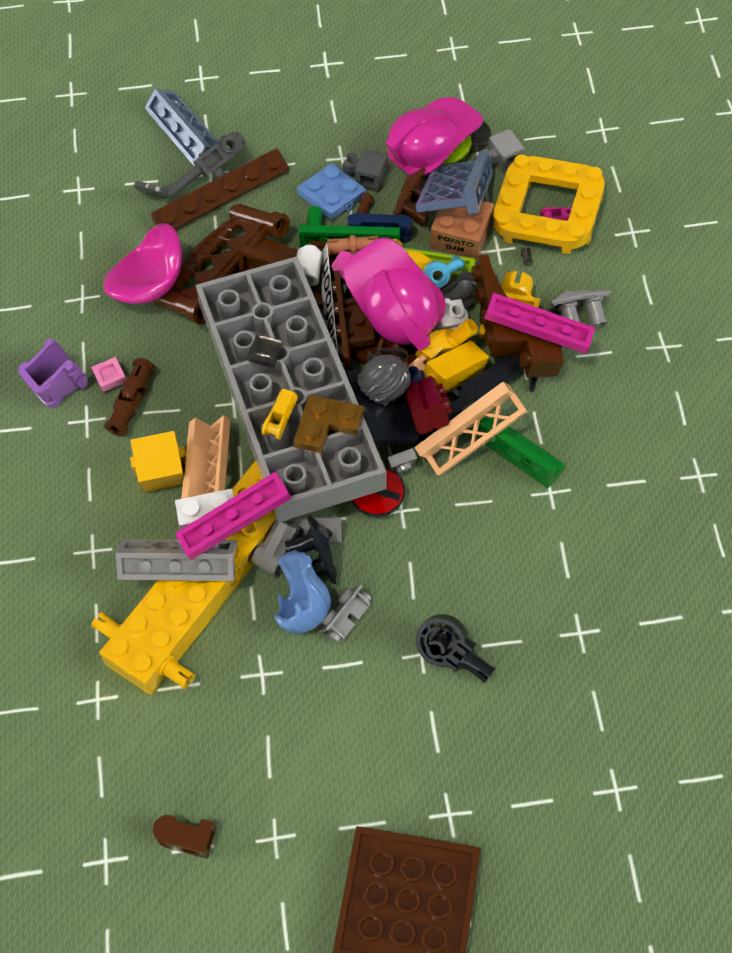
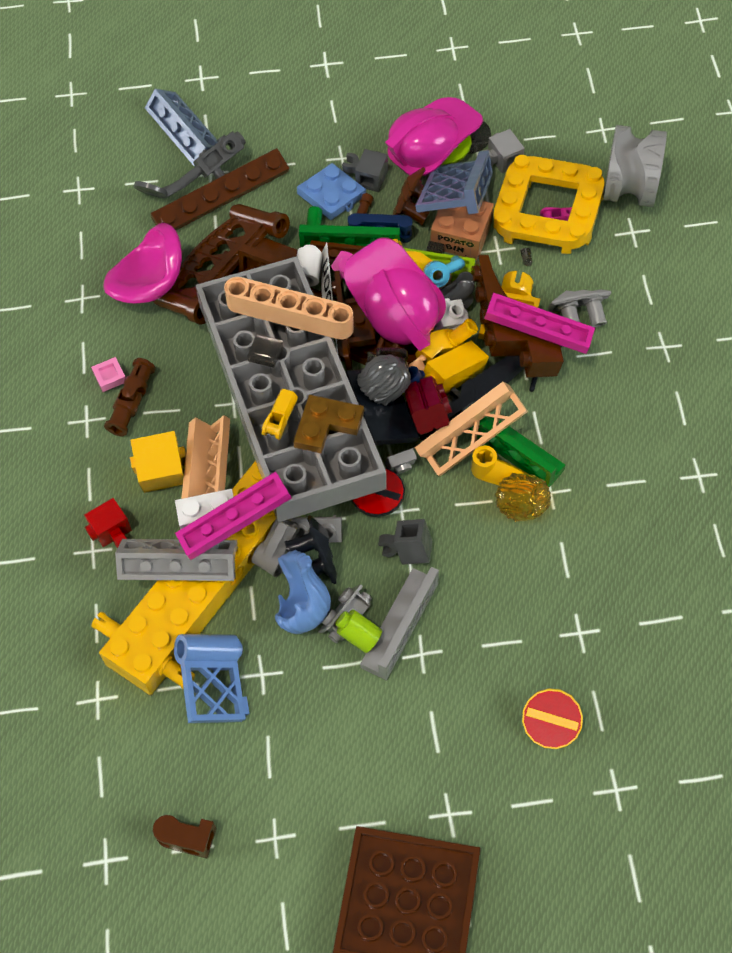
(64, 374): medium lavender piece -> none
(107, 523): none -> red brick
(208, 653): none -> medium blue piece
(289, 308): none -> light nougat beam
(349, 245): nougat pin -> none
(358, 630): none -> lime brick
(401, 622): none -> light grey fence
(410, 541): none -> dark grey brick
(435, 247): none -> clear smoke piece
(450, 646): black pin -> none
(493, 469): none -> yellow piece
(523, 497): none -> clear yellow hair
(552, 718): none -> piece
(635, 165): none -> light grey piece

